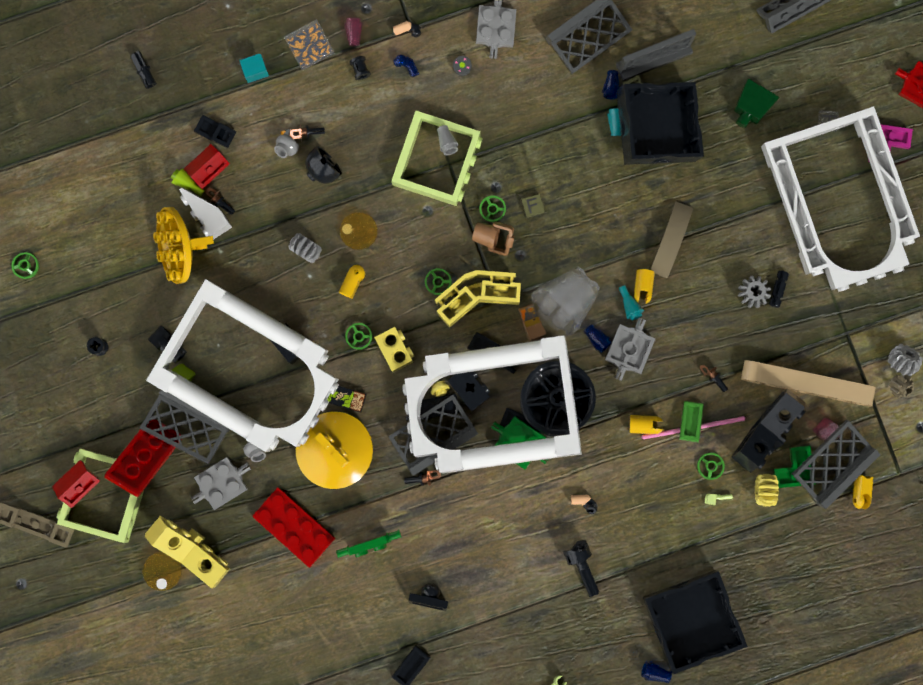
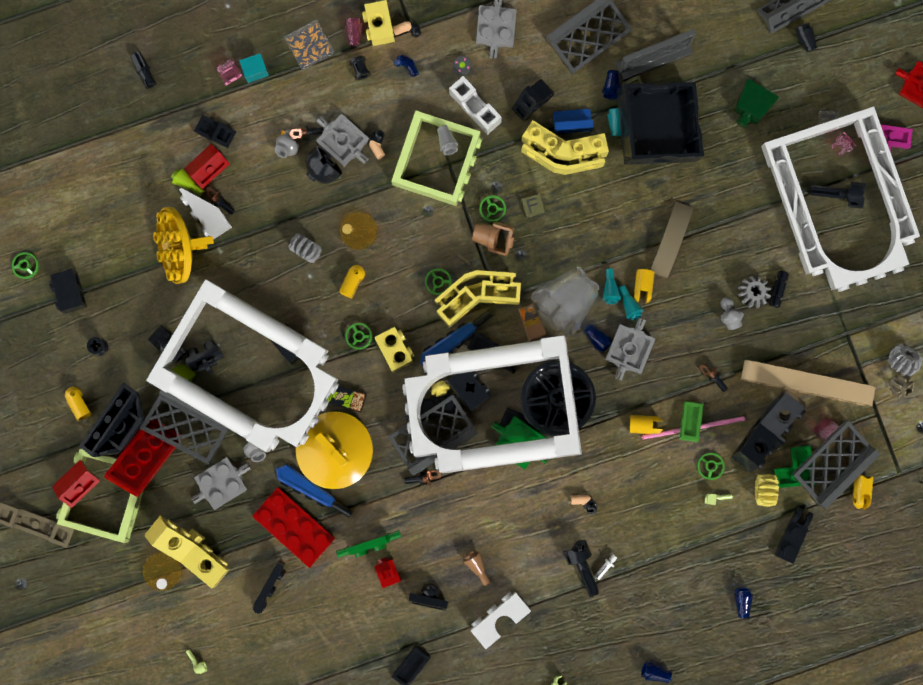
(67, 291): none -> black brick
(76, 403): none -> yellow piece
(116, 424): none -> black wedge
(198, 667): none -> yellowish green hand
(204, 359): none -> black hips
(228, 71): none -> clear pink tile
(268, 589): none -> black hinge
(300, 483): none -> blue sword
(342, 140): none -> light grey plate
(375, 144): none -> arm
(378, 12): none -> light yellow brick
(387, 572): none -> red brick
(455, 338): none -> blue sword
(475, 564): none -> medium nougat cone
(483, 114): none -> white arch
(485, 629): none -> white arch
(532, 99): none -> black tile
(557, 148): none -> light yellow brick
(572, 121): none -> blue panel
(608, 563): none -> white piece
(611, 293): none -> teal cone
(694, 621): black tile -> none
(730, 316): none -> light grey animal
(743, 600): none -> clear blue cone
(793, 537): none -> black hinge
(806, 37): none -> black cone
(845, 143): none -> clear pink tile
(853, 194): none -> black piece

